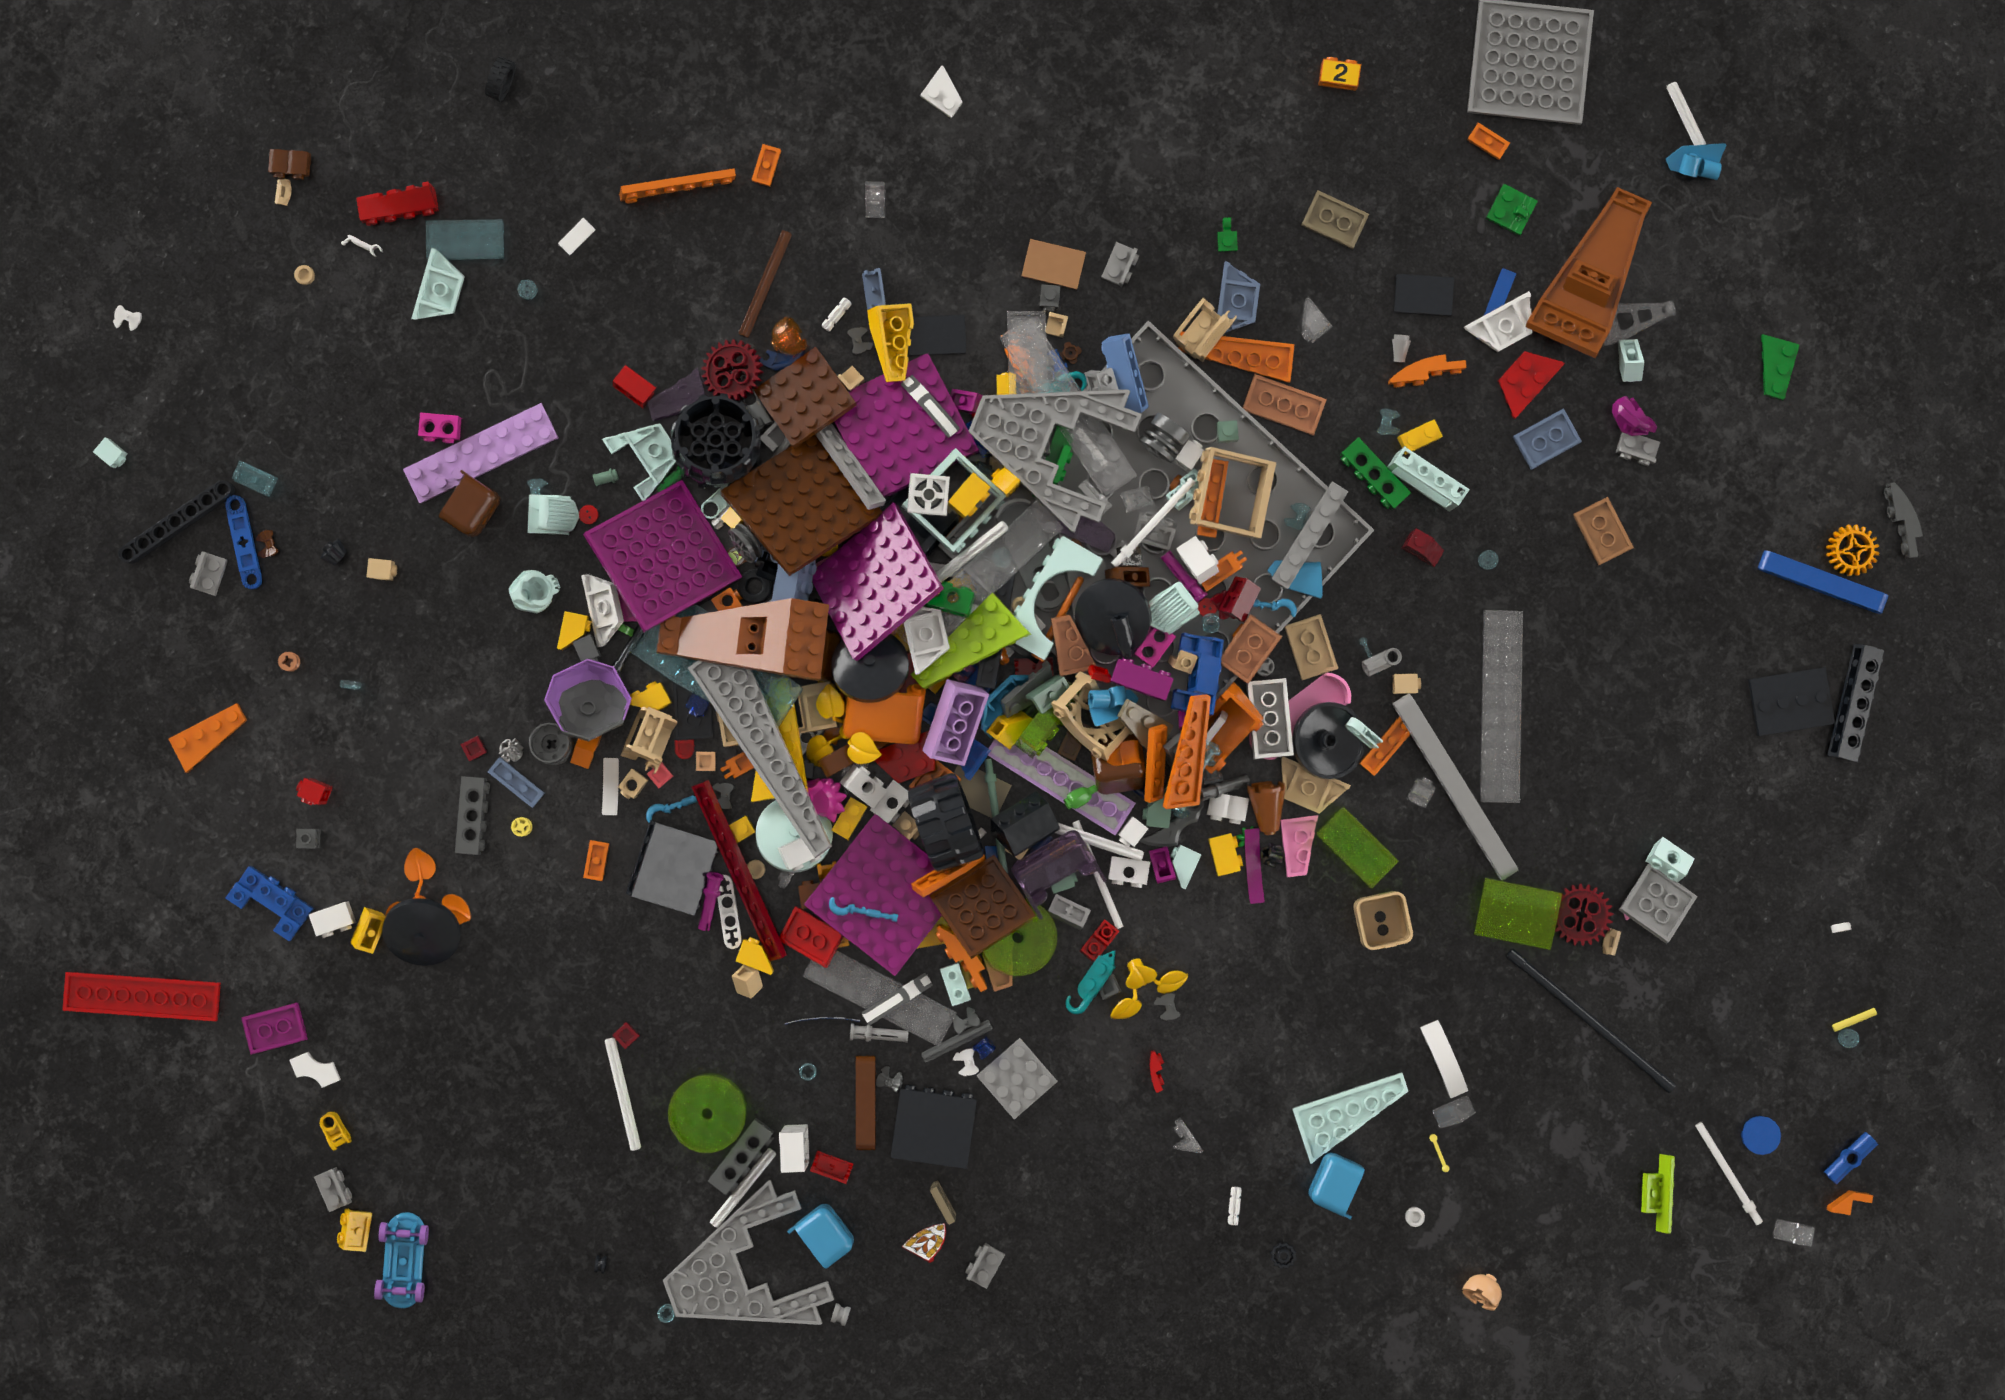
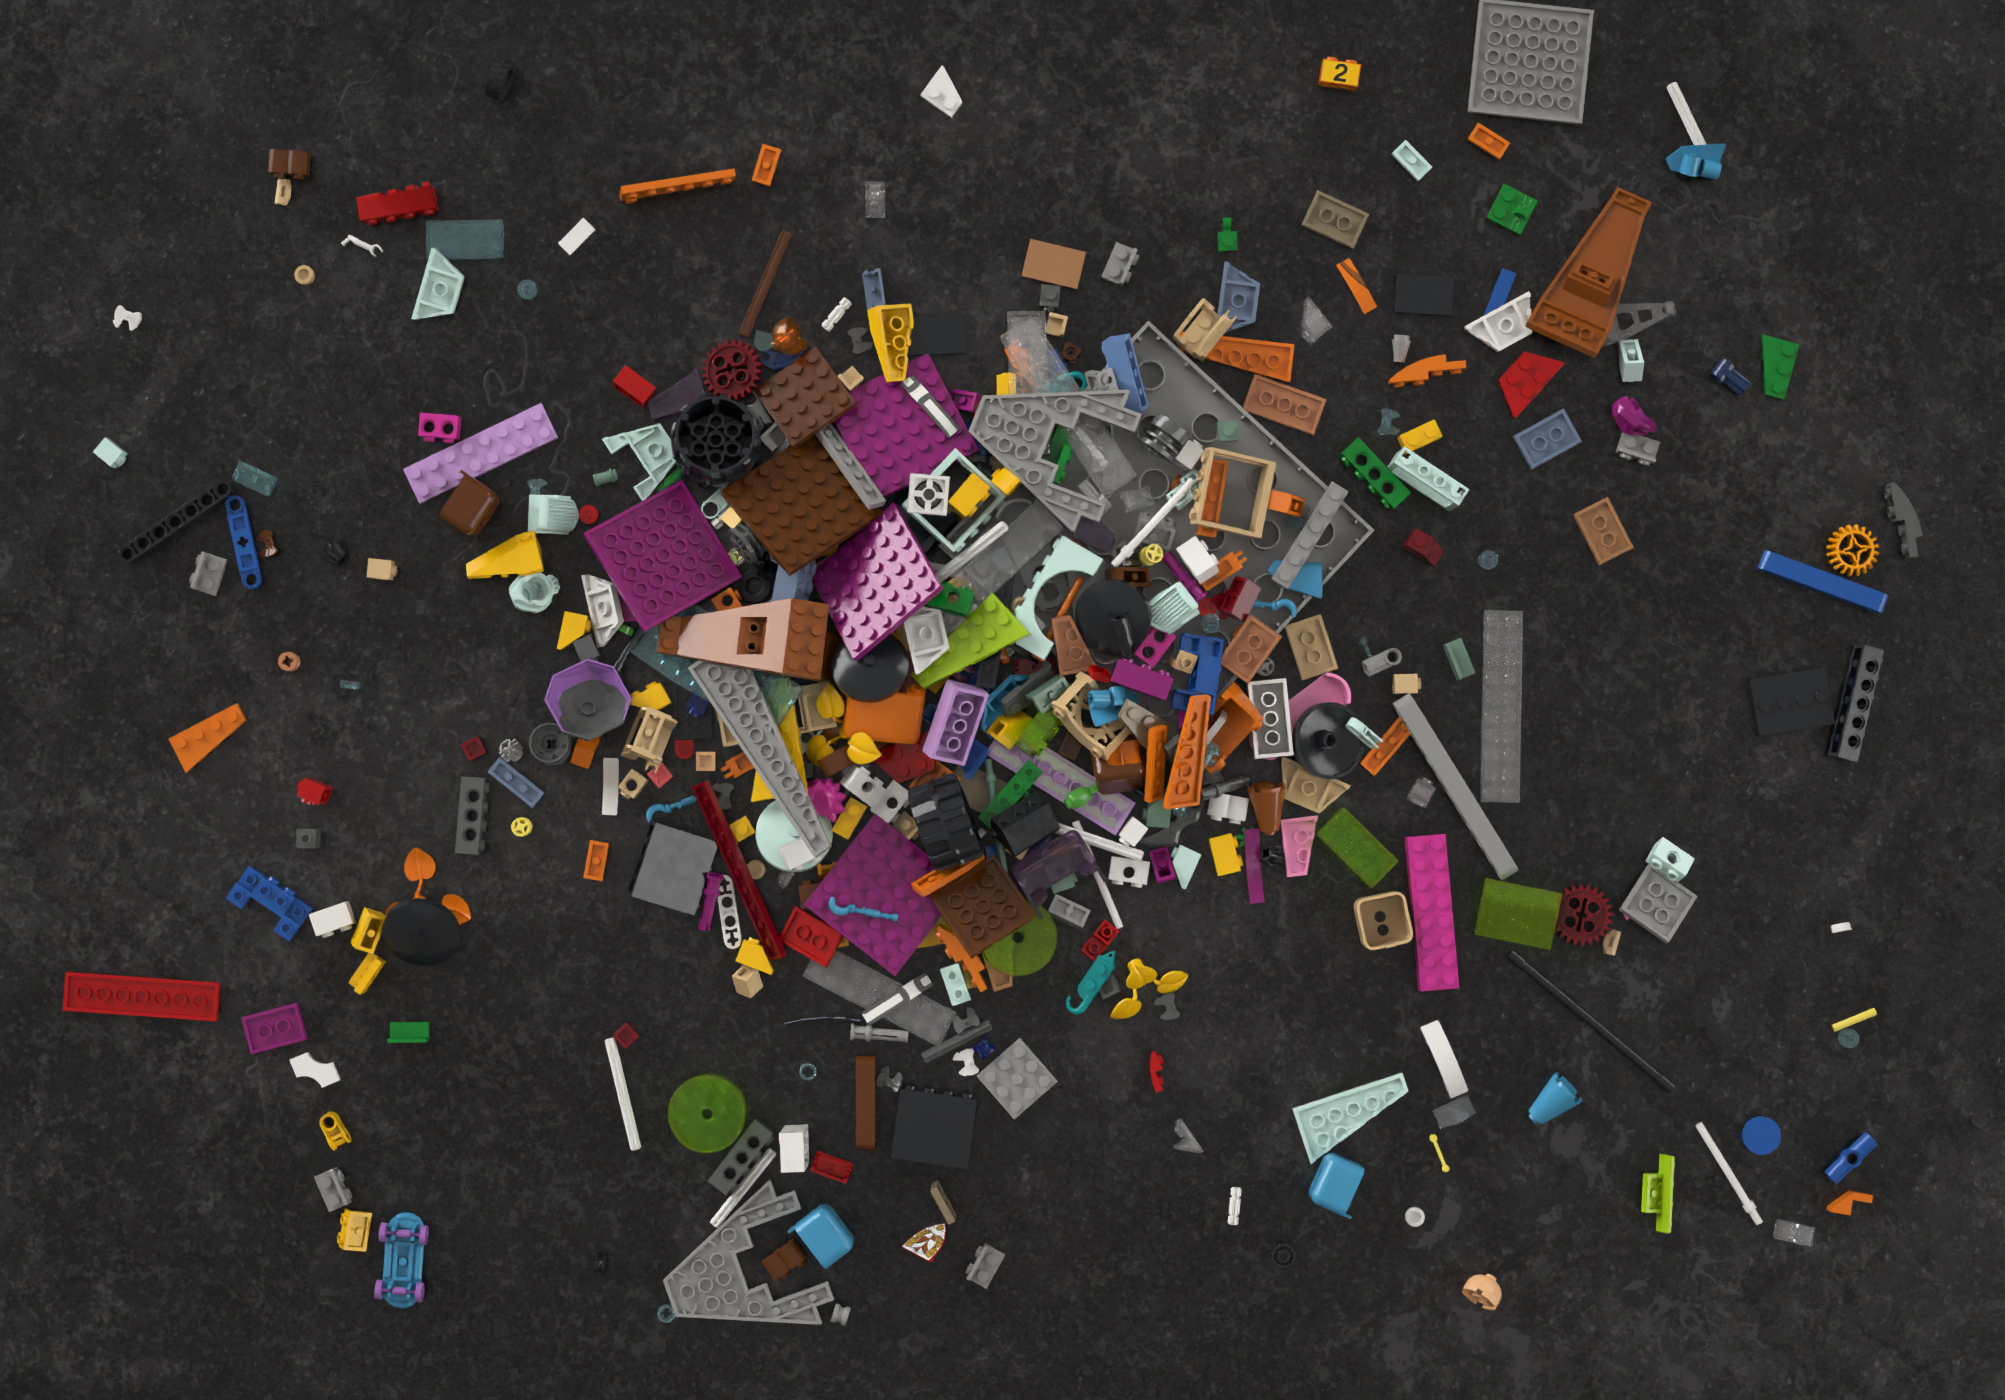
(366, 973): none -> yellow bracket
(409, 1032): none -> green panel
(515, 556): none -> yellow wedge
(763, 341): none -> clear light blue tile
(785, 1259): none -> reddish brown brick
(1013, 792): none -> green bracket
(1156, 554): none -> light yellow wheel
(1286, 503): none -> orange brick
(1357, 285): none -> orange sticker
(1411, 160): none -> light aqua plate
(1431, 912): none -> dark pink brick
(1458, 659): none -> sand green panel
(1554, 1100): none -> dark azure cone
(1726, 374): none -> dark blue piece

